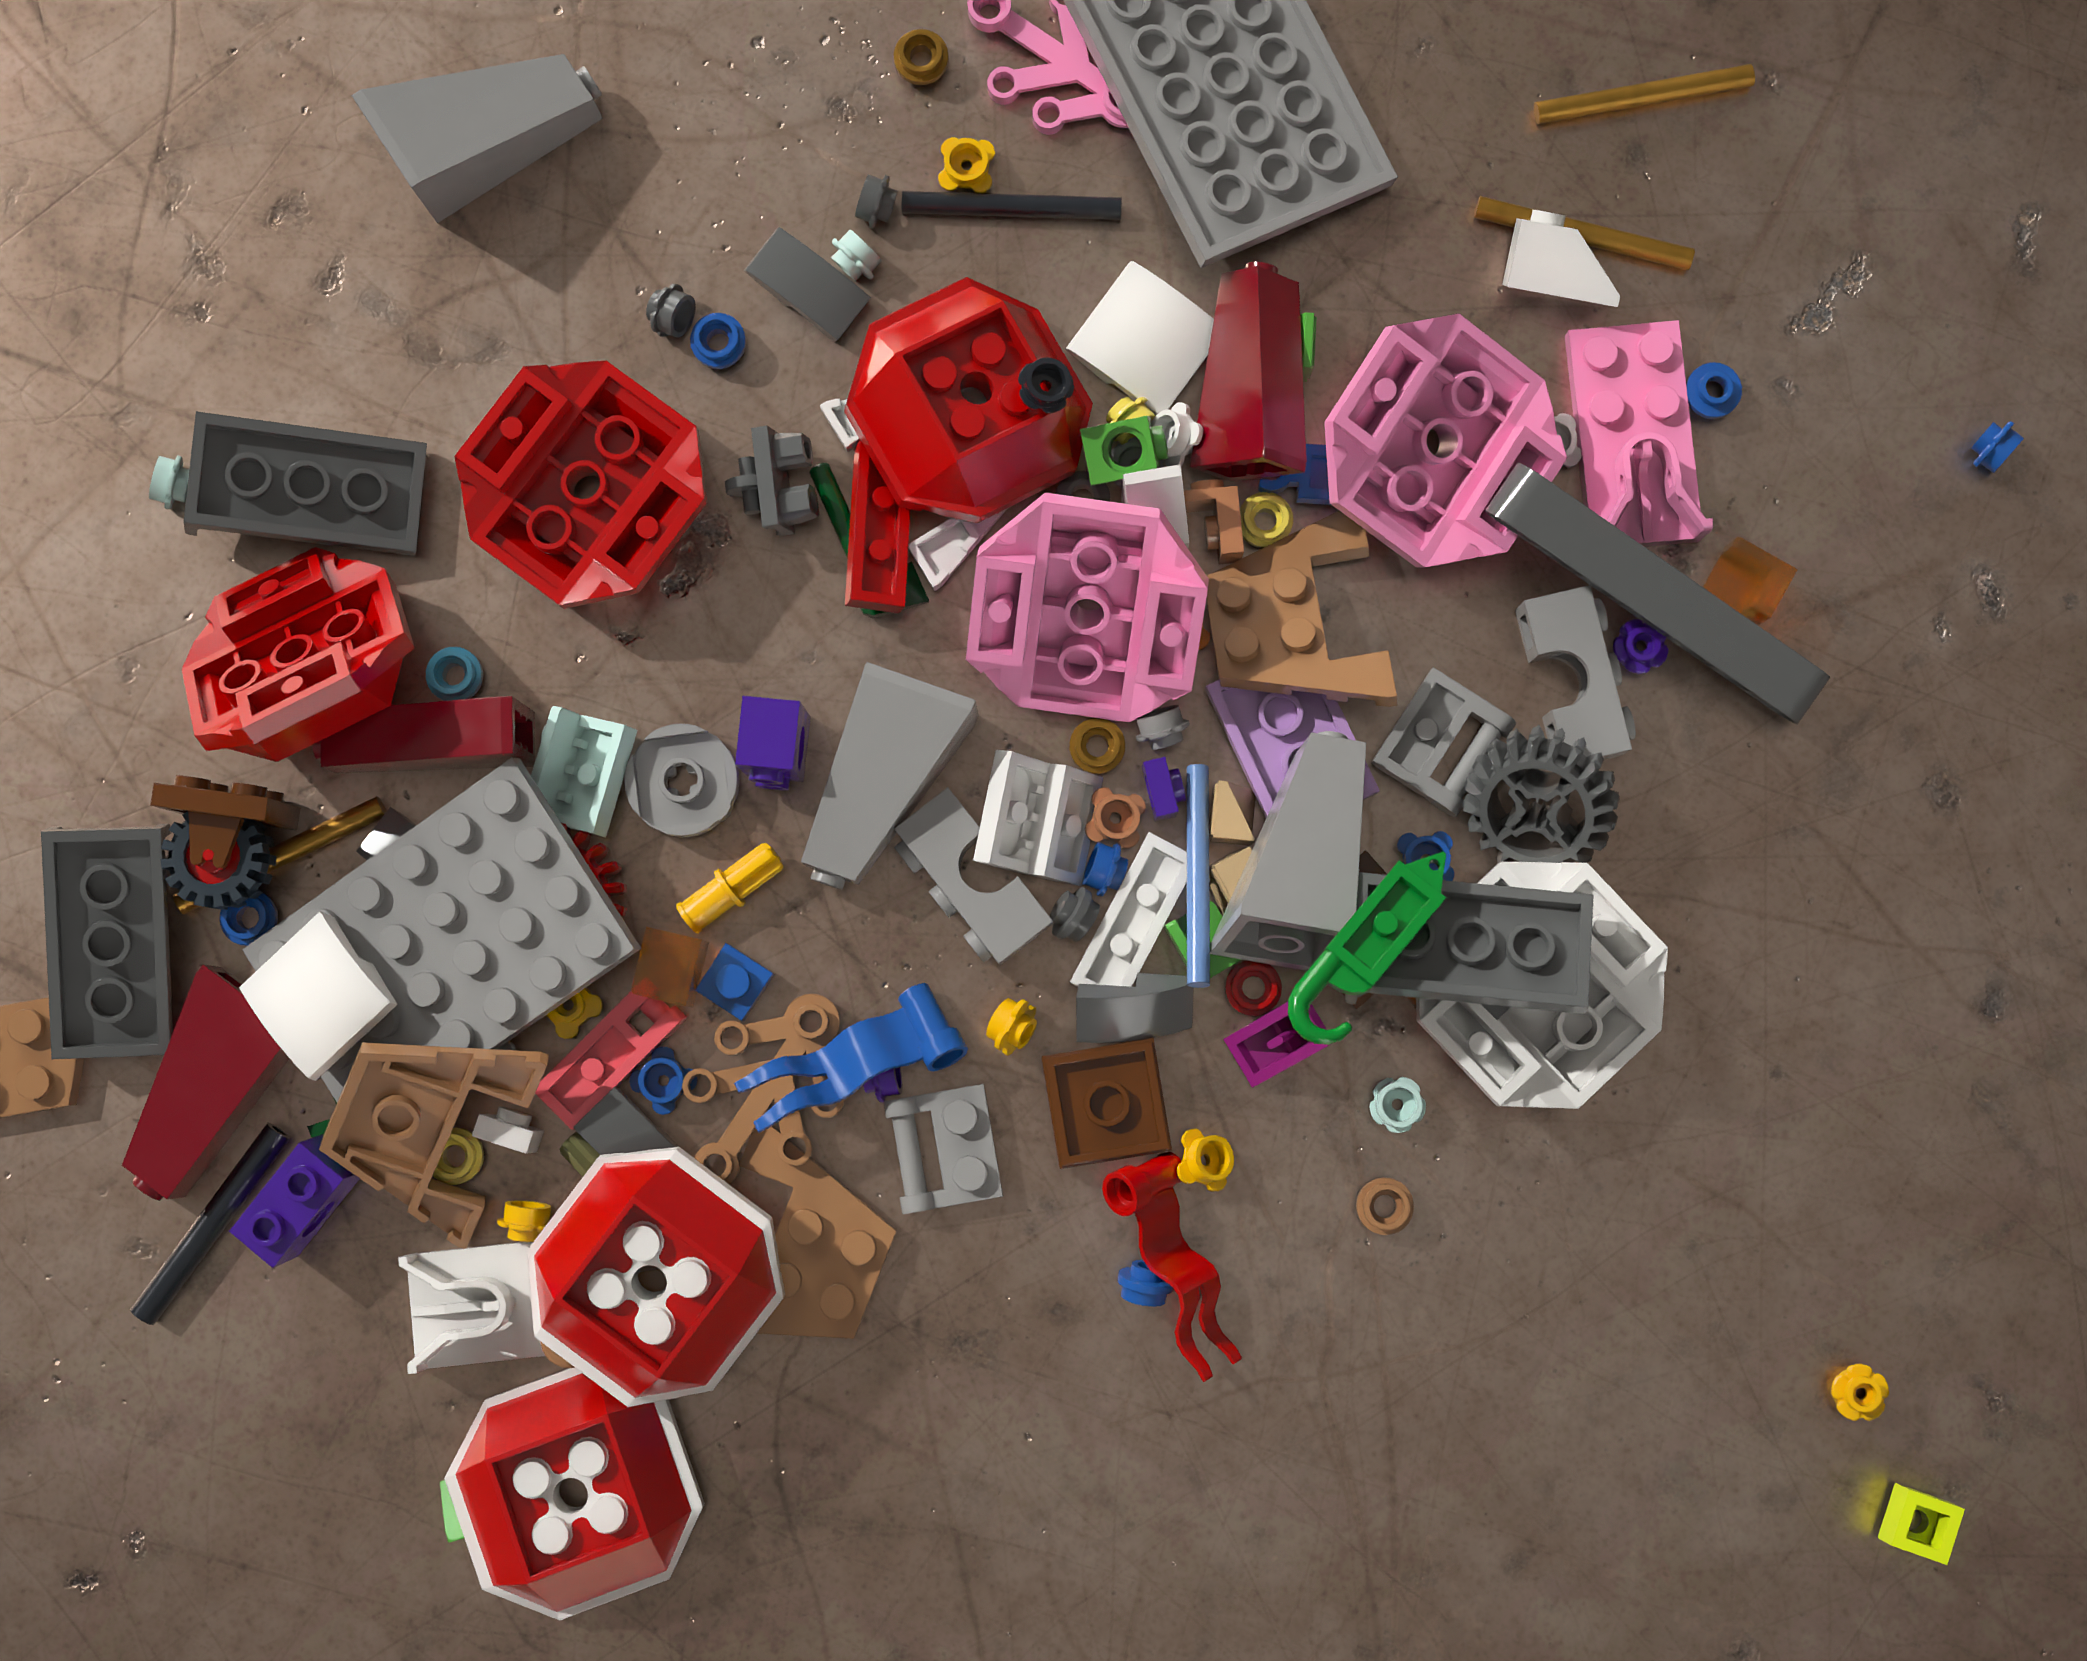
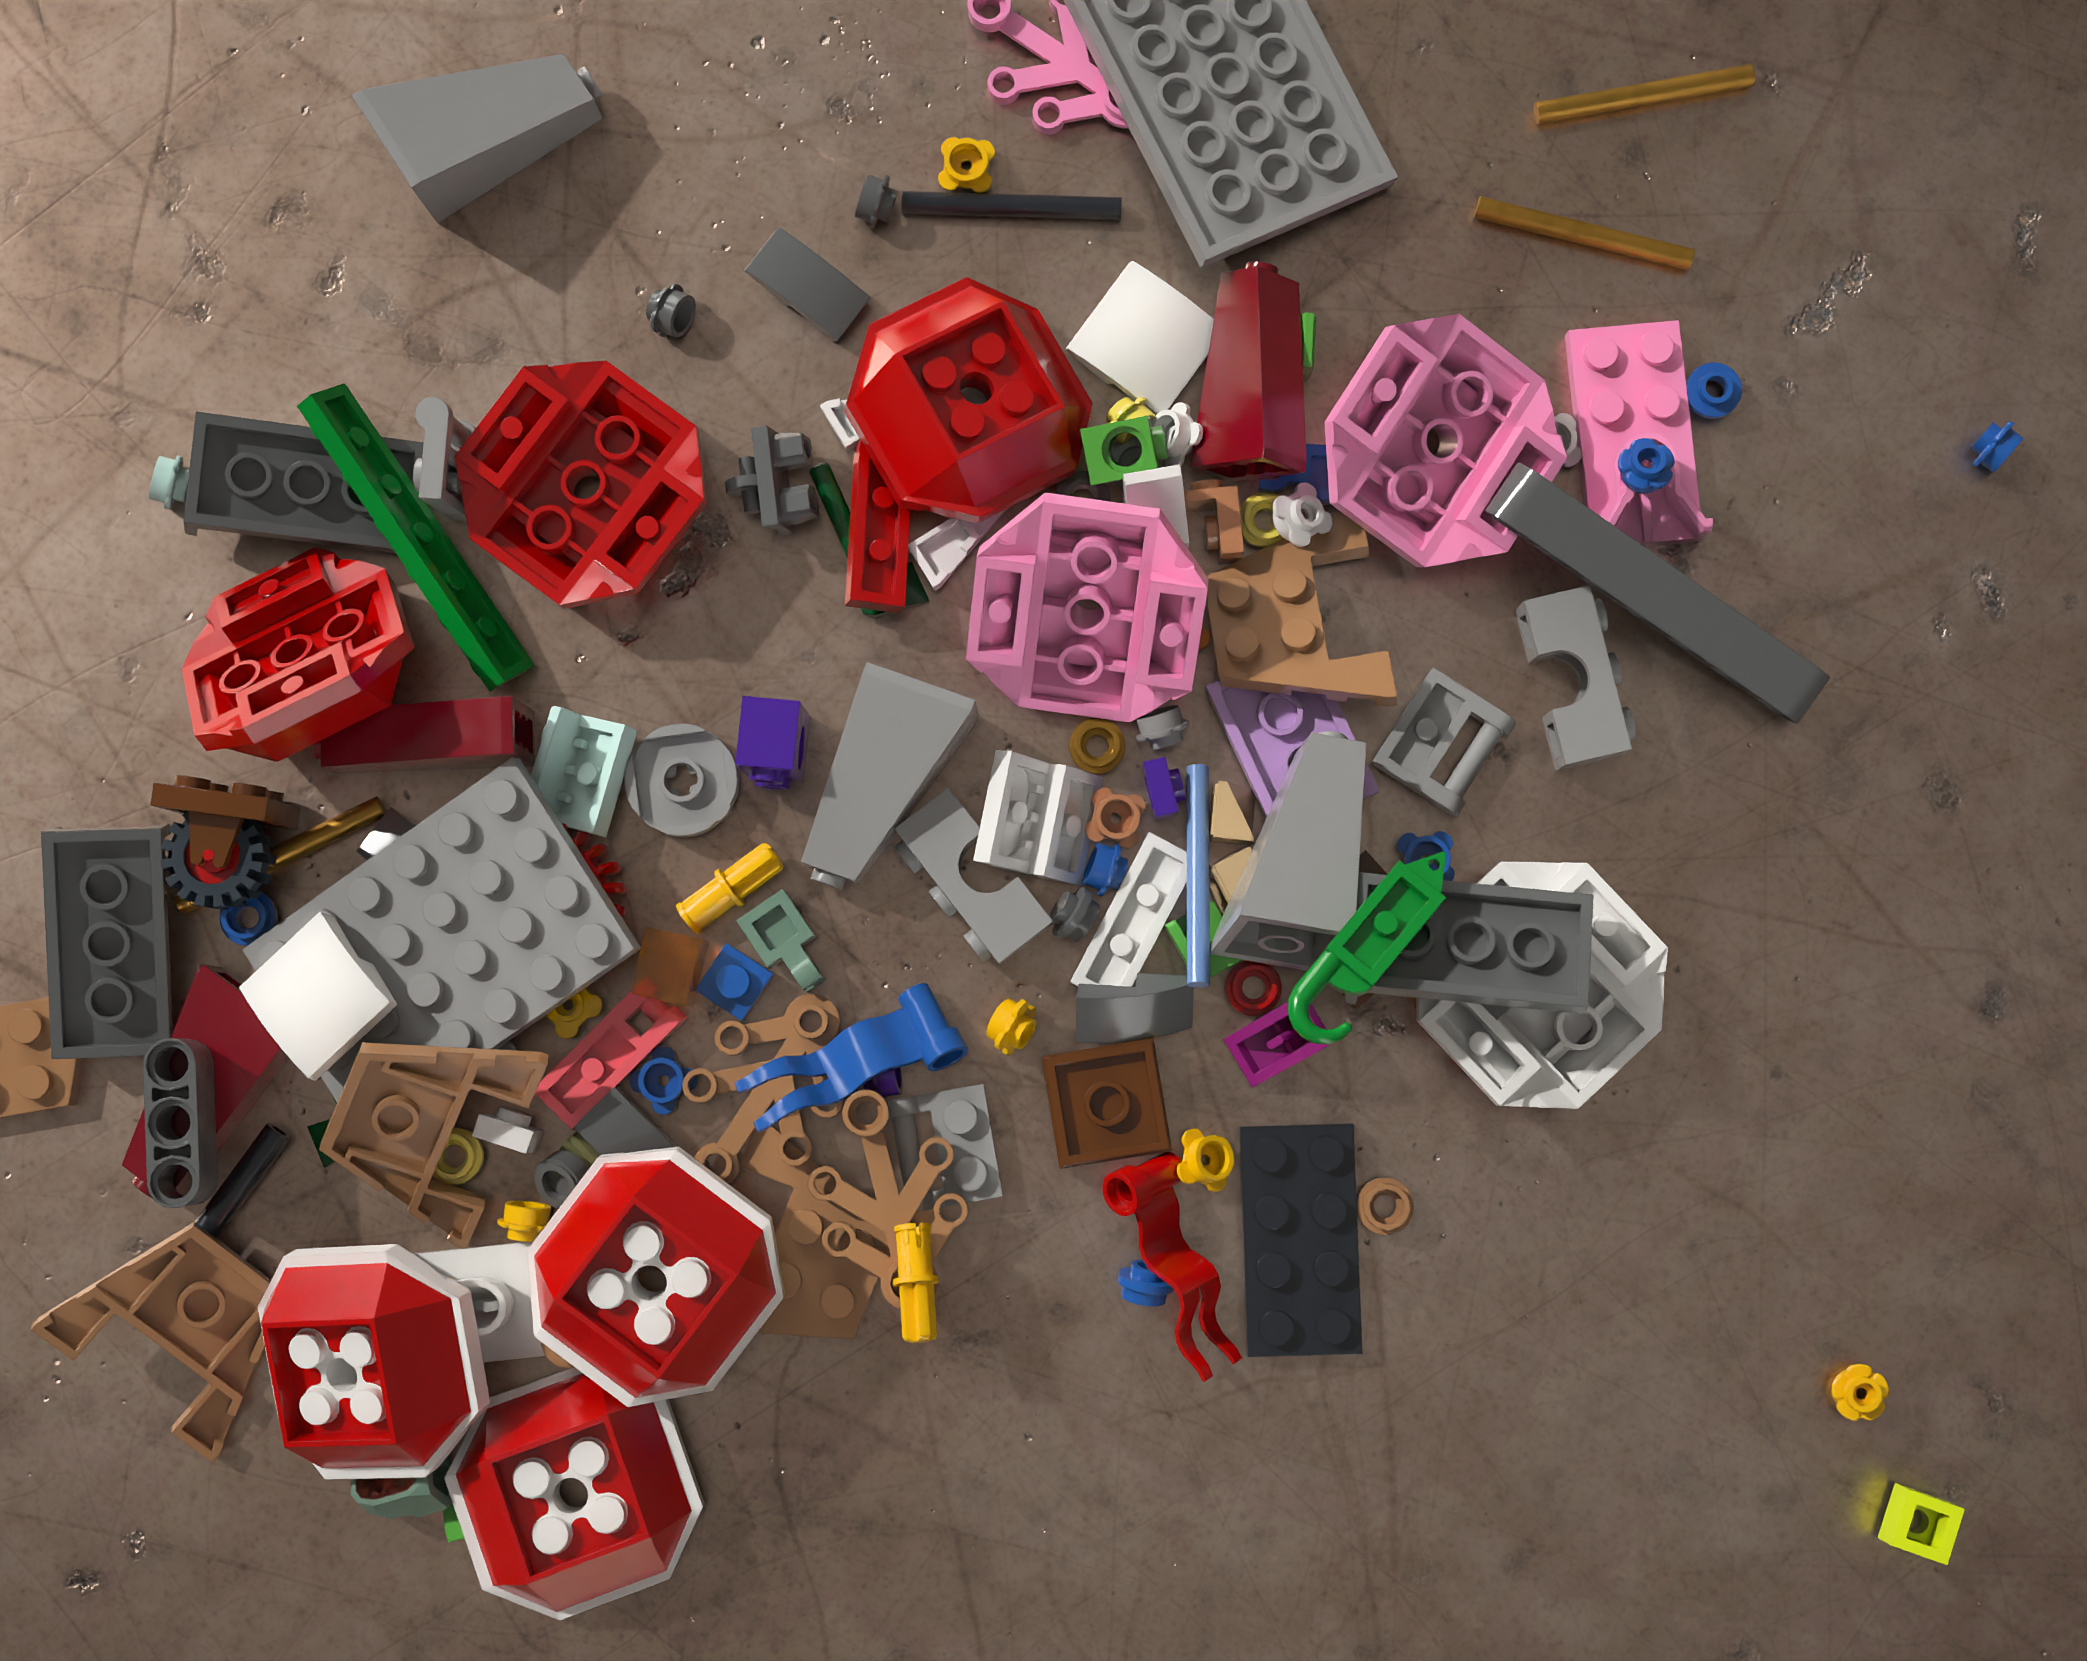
(163, 1147): none -> dark grey beam
(193, 1303): none -> medium nougat wing
(294, 1204): dark purple brick -> none
(371, 1360): none -> red piece
(404, 1496): none -> sand green rock
(415, 535): none -> green plate
(436, 472): none -> light grey plate
(440, 665): medium azure plate -> none
(558, 1176): none -> dark grey tile
(713, 325): blue plate -> none
(779, 935): none -> sand green plate
(855, 256): light aqua plate -> none
(890, 1206): none -> medium nougat plant
(916, 1282): none -> yellow axle
(921, 41): pearl gold plate -> none
(1049, 371): black plate -> none
(1290, 521): none -> white plate
(1300, 1240): none -> black plate
(1411, 1111): light aqua plate -> none
(1556, 261): white slope -> none
(1558, 833): dark grey gear -> none
(1633, 659): dark purple plate -> none
(1644, 479): none -> blue plate
(1749, 580): clear orange panel -> none

